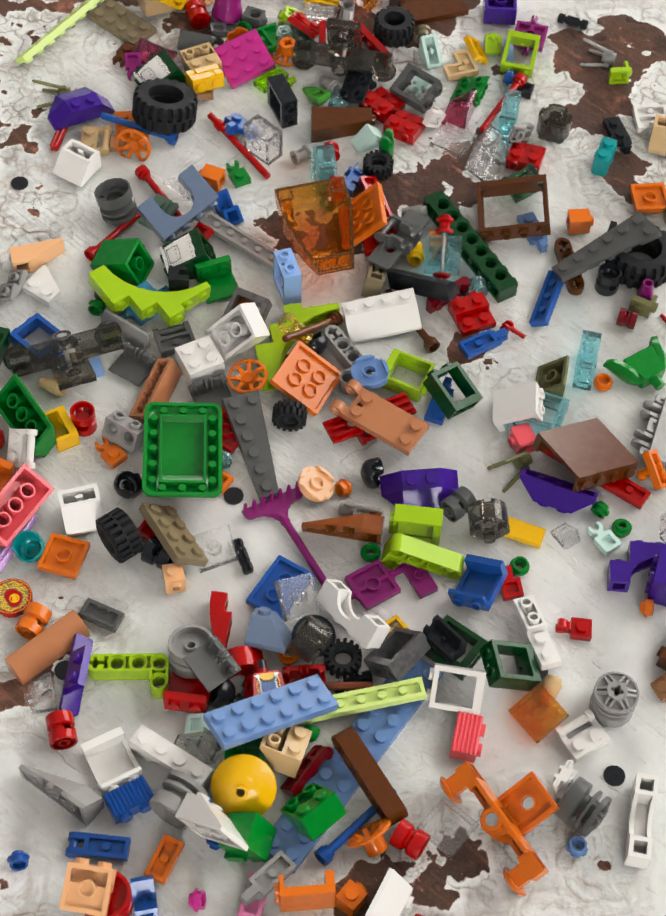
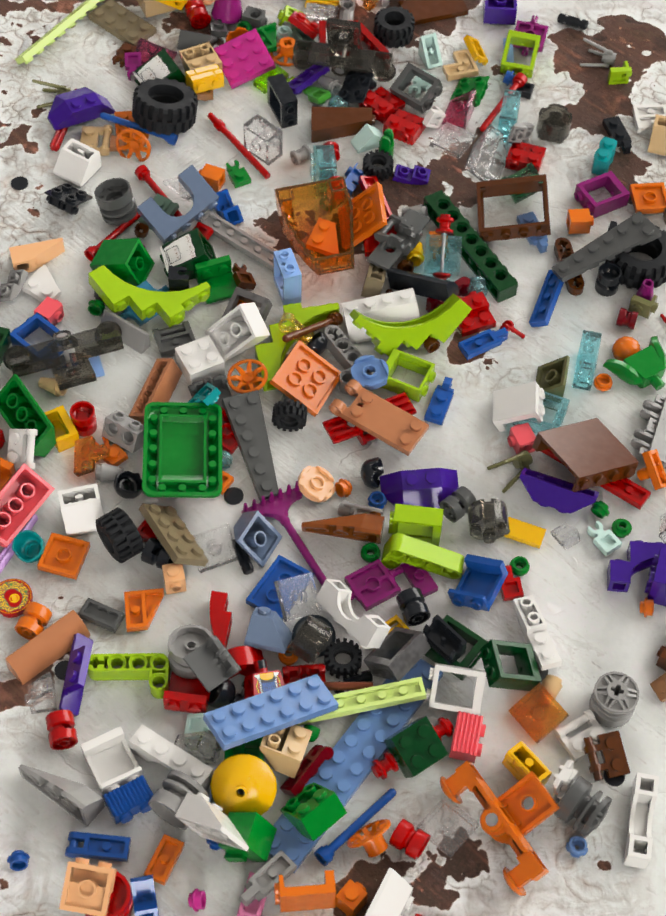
(51, 310): none -> coral brick
(67, 198): none -> black hinge
(86, 455): none -> clear orange hinge
(106, 472): none -> light grey cone
(133, 364): dark grey hinge -> none
(141, 608): none -> orange wing
(142, 226): none -> reddish brown hinge
(207, 394): none -> teal plate
(234, 124): blue hinge -> none
(242, 278): none -> reddish brown plate
(256, 536): none -> sand blue slope
(307, 78): none -> dark purple plate
(323, 238): none -> orange wing
(369, 776): reddish brown beam -> none
(377, 496): none -> blue plate
(406, 265): none -> reddish brown plate
(413, 605): none -> black wheel
(414, 748): none -> dark green brick
(415, 176): none -> dark purple slope
(421, 30): dark tan wheel -> none
(436, 324): none -> lime arch
(442, 396): dark green window -> none
(492, 44): lime bracket -> none
(522, 761): none -> yellow brick
(577, 627): red plate -> none
(612, 754): none -> reddish brown plate
(619, 194): none -> magenta window
(625, 347): none -> orange hair

